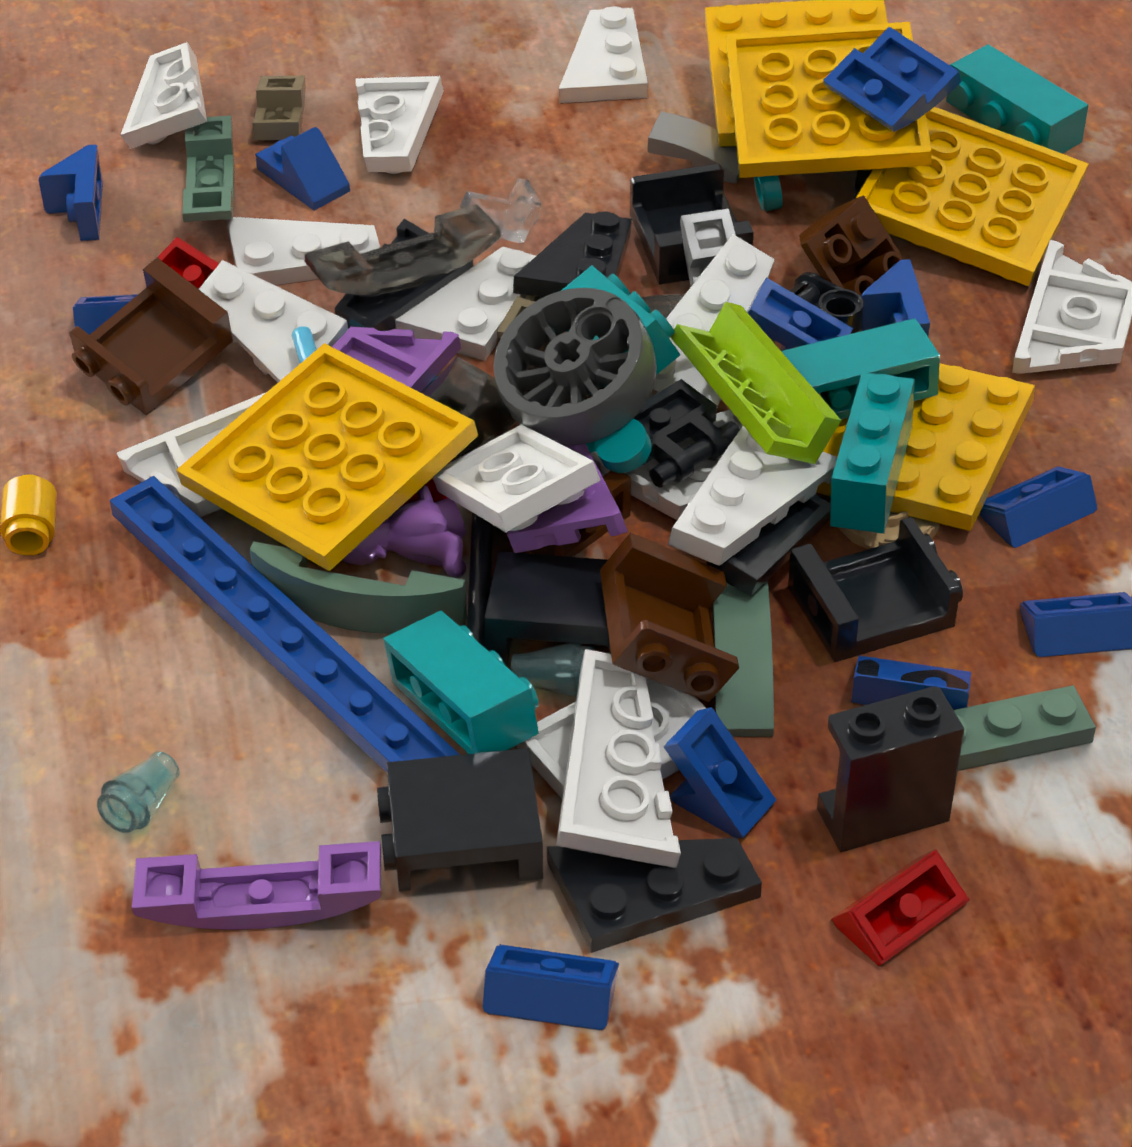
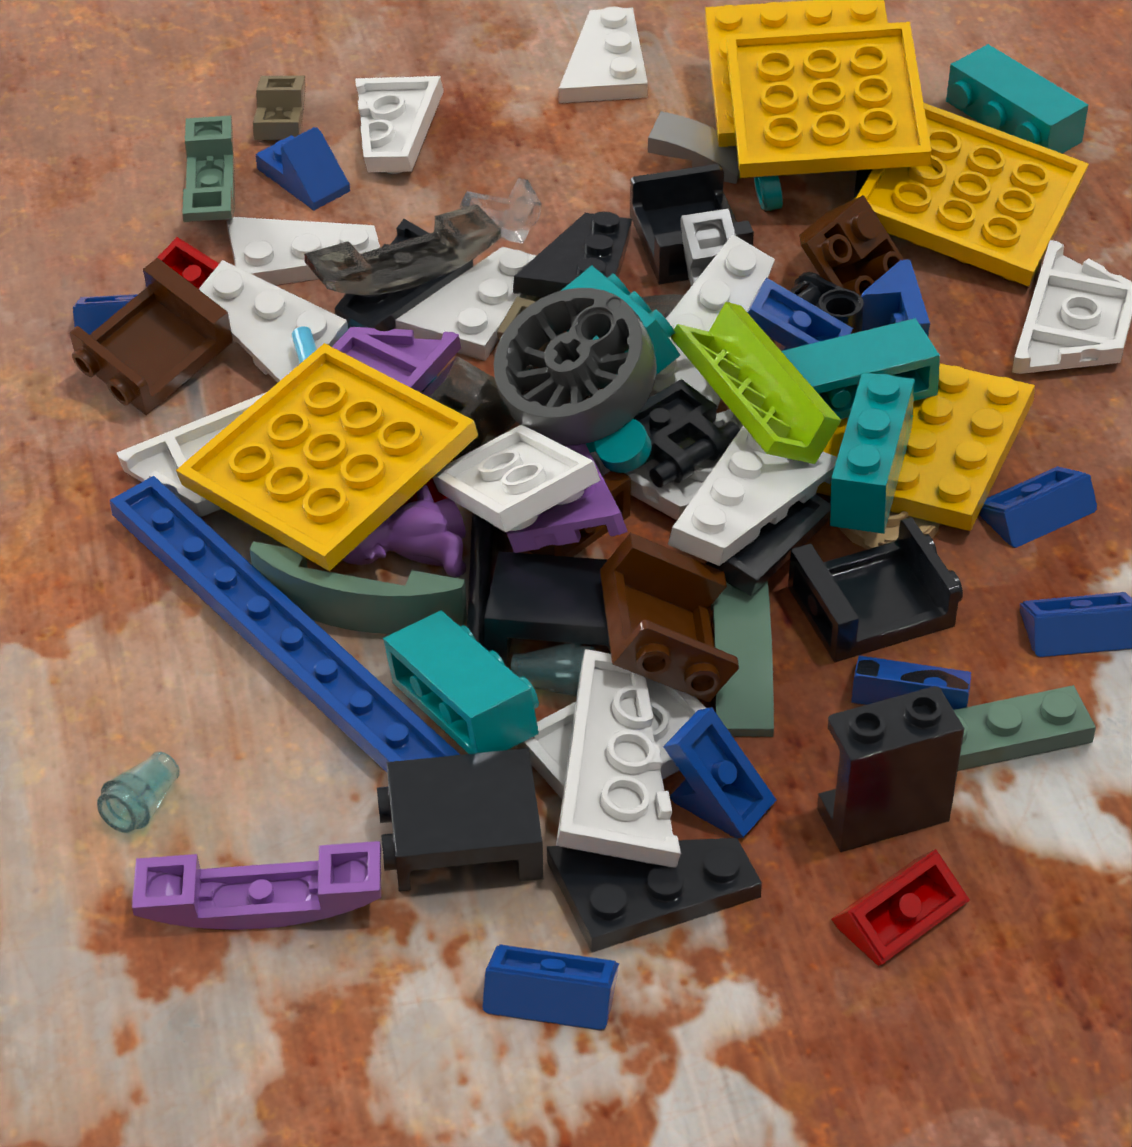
(28, 514): yellow brick -> none
(76, 188): blue slope -> none
(166, 98): white wing -> none
(893, 80): blue slope -> none

